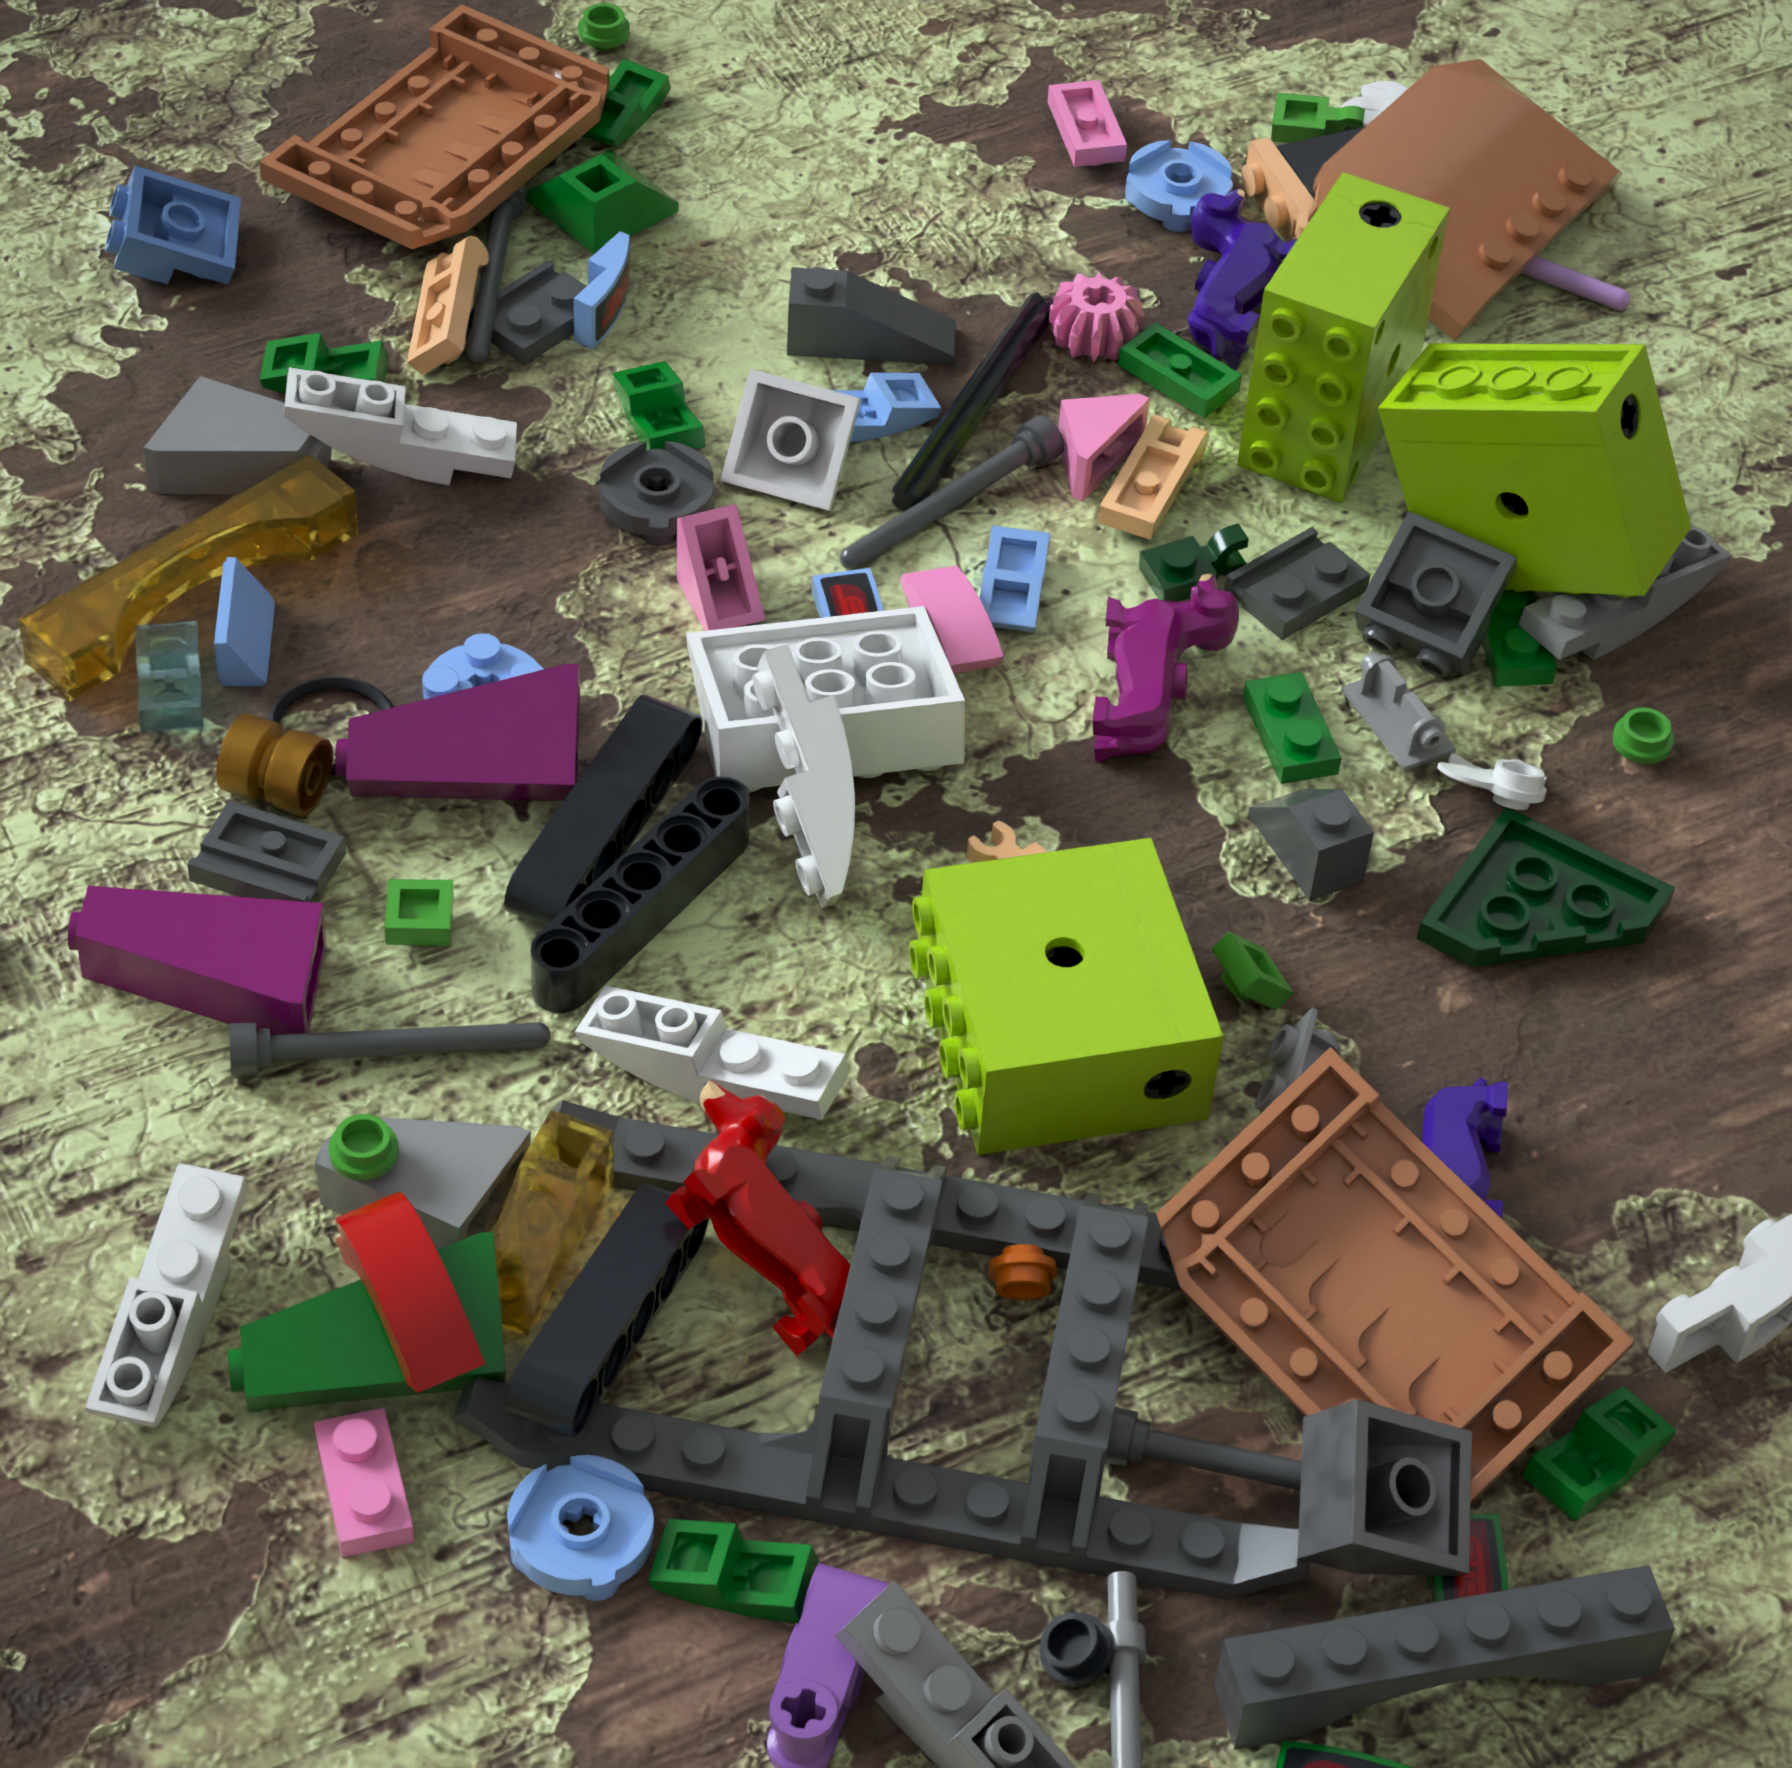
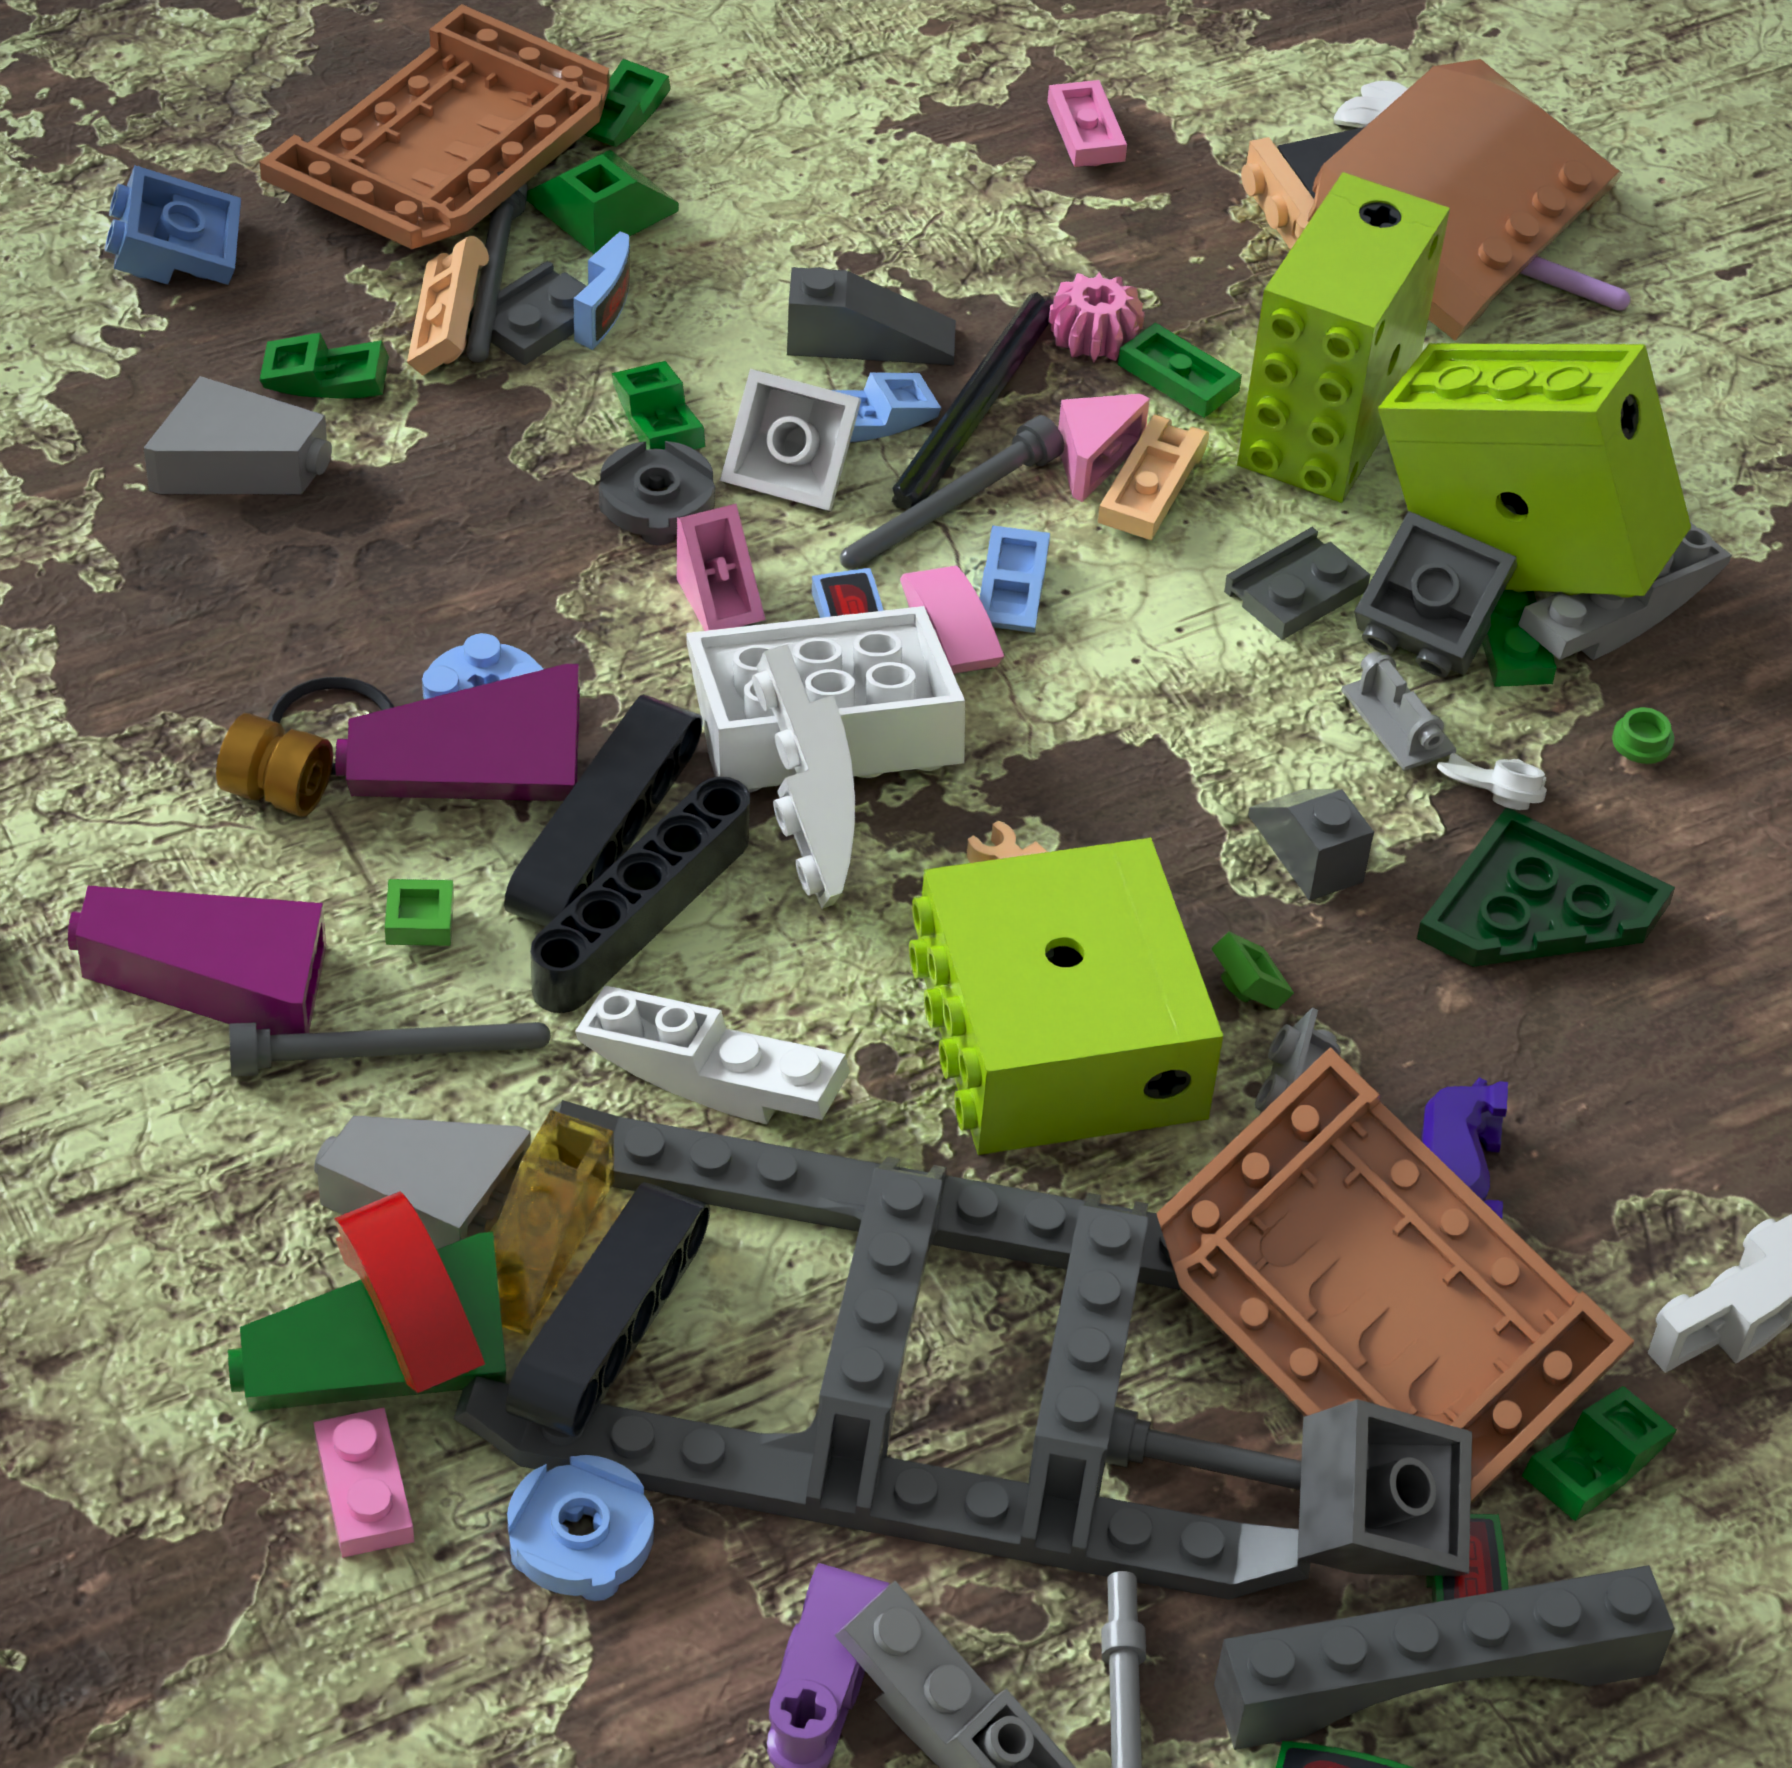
(88, 629): clear yellow arch -> none
(169, 676): clear light blue slope -> none
(171, 1300): white slope -> none
(243, 628): light blue slope -> none
(266, 856): dark grey plate -> none
(363, 1147): bright green plate -> none
(381, 430): white slope -> none
(604, 27): bright green plate -> none
(722, 1571): green slope -> none
(760, 1218): red animal -> none
(1022, 1272): orange plate -> none
(1075, 1649): black plate -> none
(1147, 654): magenta animal -> none
(1171, 181): light blue plate -> none
(1180, 564): dark green plate -> none
(1235, 283): dark purple animal -> none
(1291, 727): green plate -> none
(1309, 117): bright green plate -> none

